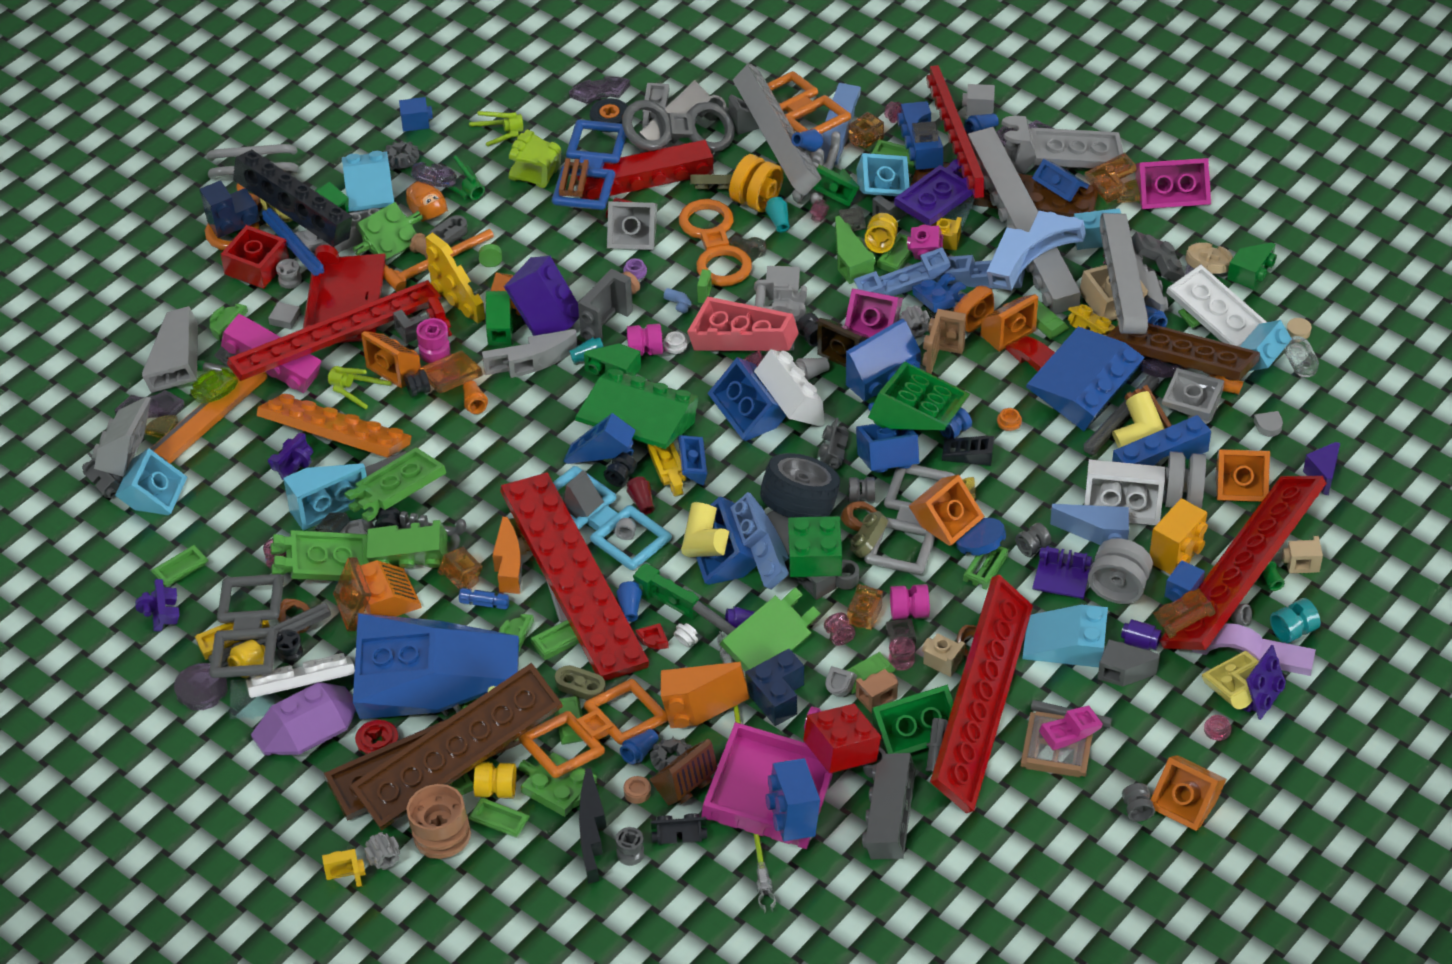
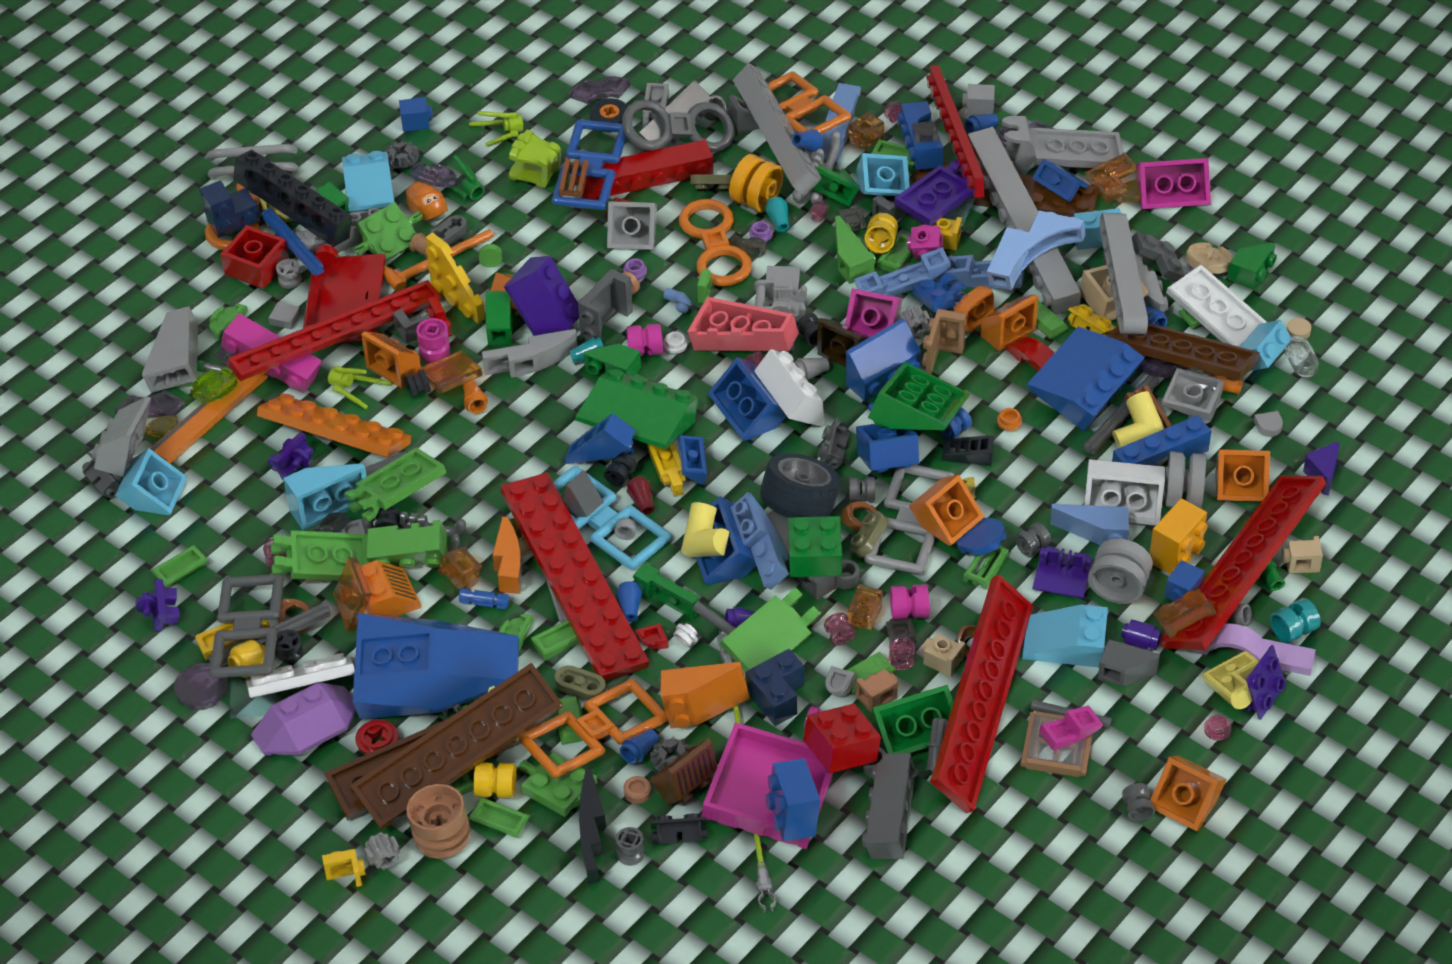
(761, 230): none -> medium lavender plate

